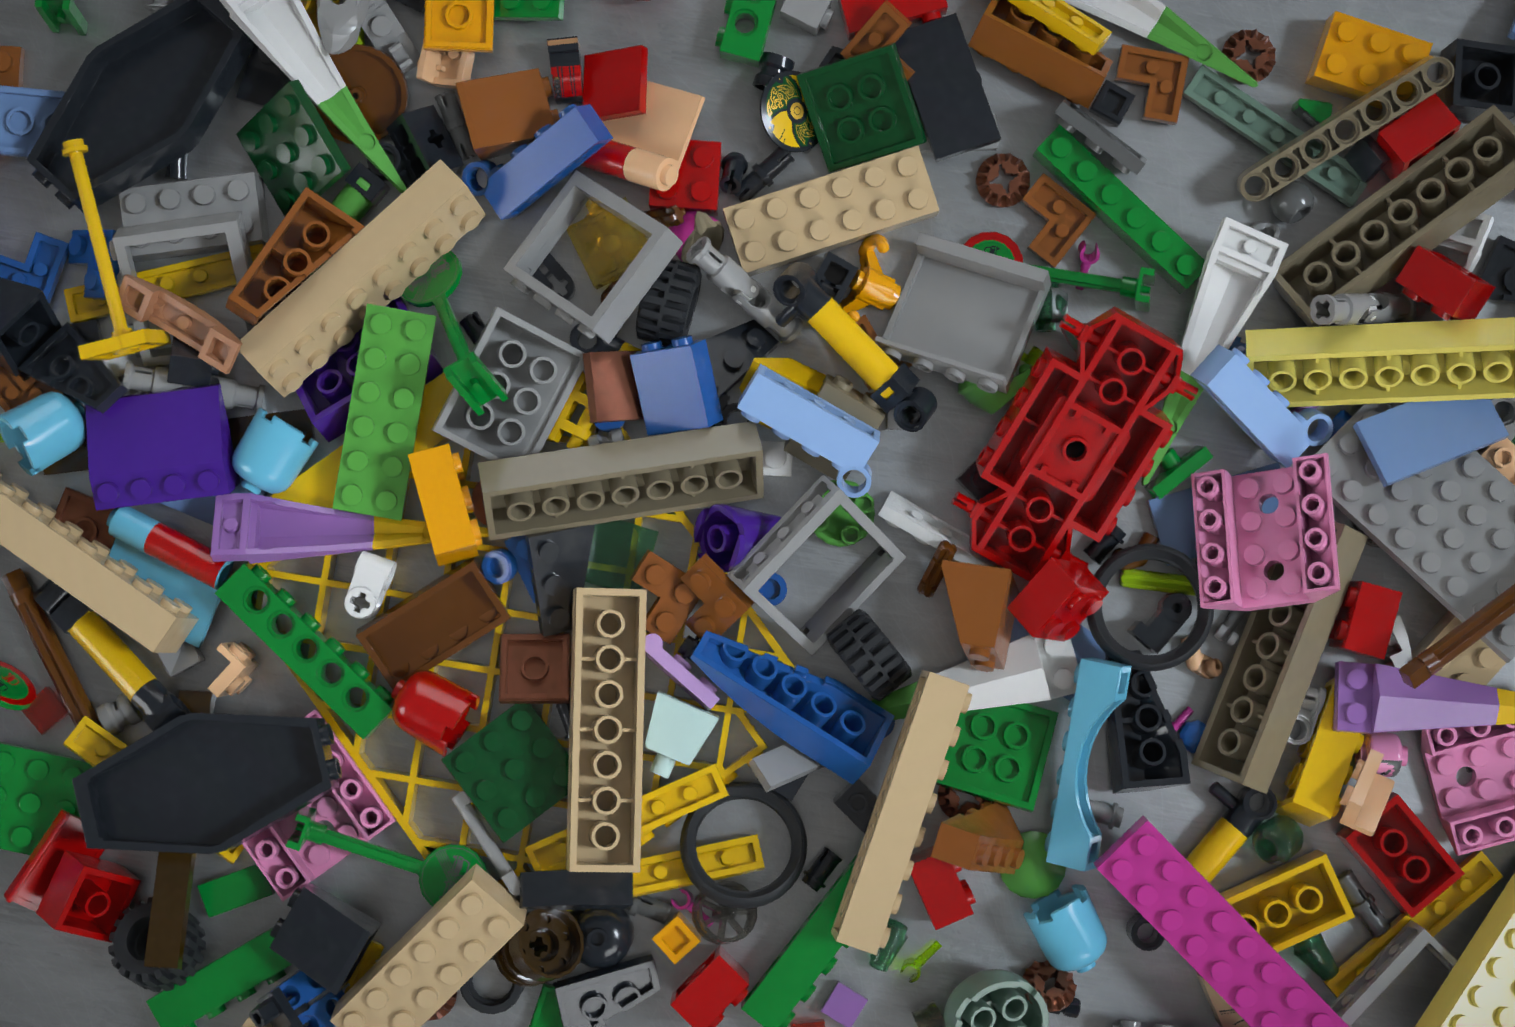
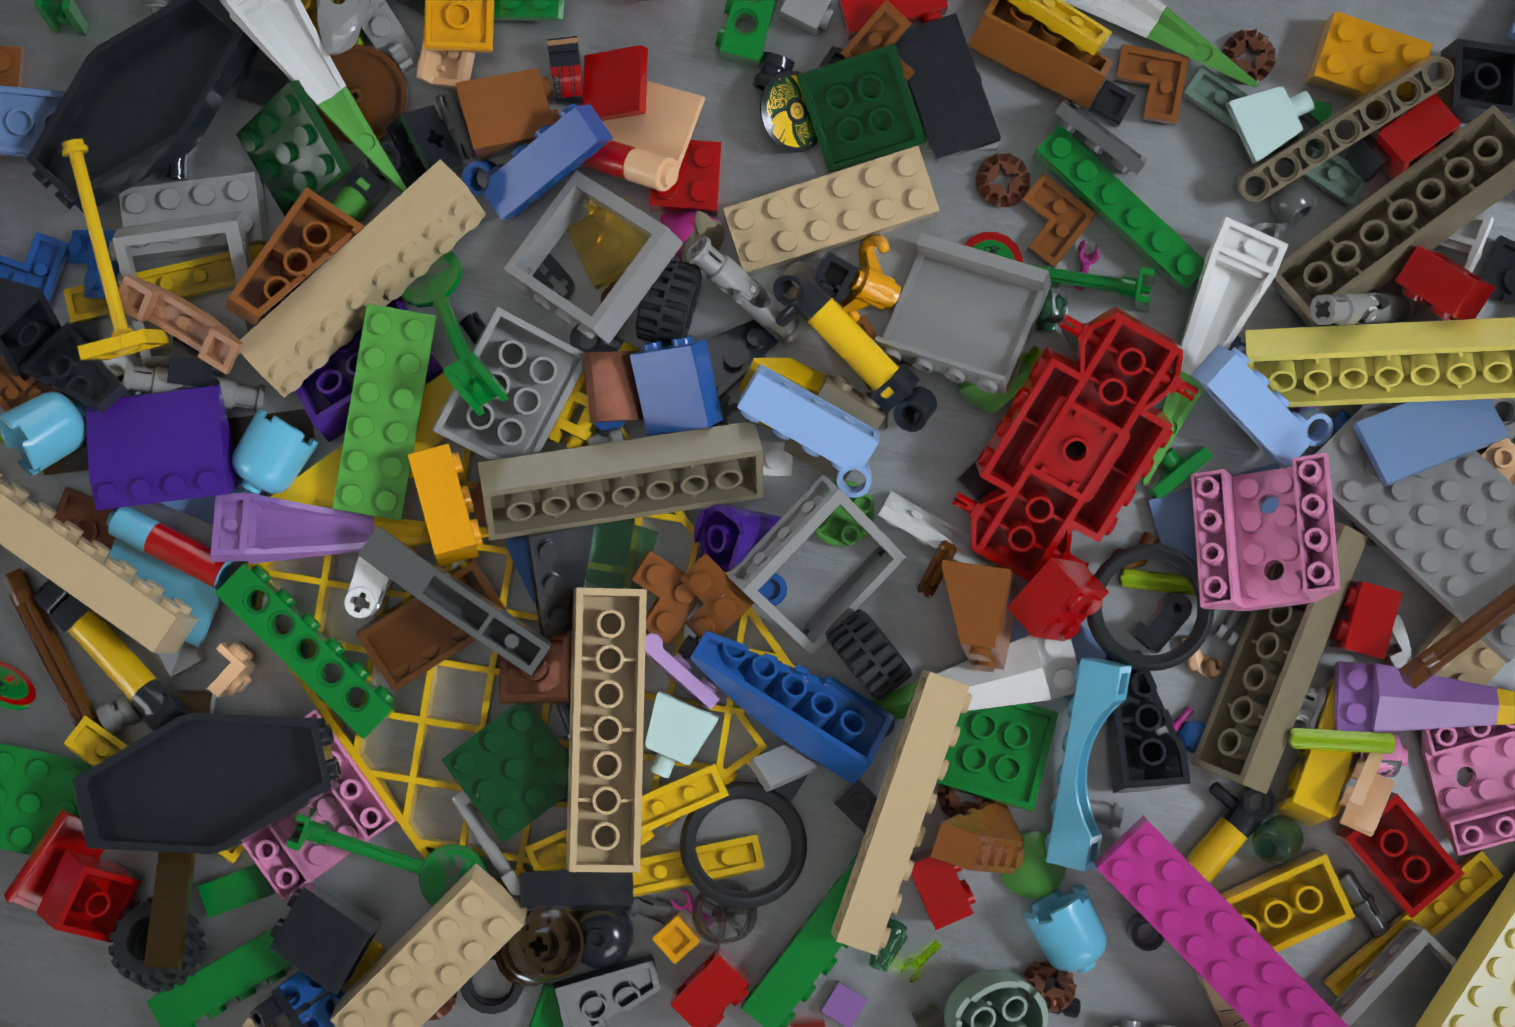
(46, 710): clear red tile -> none
(432, 709): red cylinder -> none
(456, 601): none -> dark grey slope
(499, 566): blue tile -> none
(668, 216): reddish brown axle -> none
(734, 167): black pin -> none
(764, 174): black pin -> none
(821, 869): black pin -> none
(1099, 550): black pin -> none
(1268, 119): none -> light aqua torso
(1317, 956): clear green cone -> none
(1342, 740): none -> lime axle

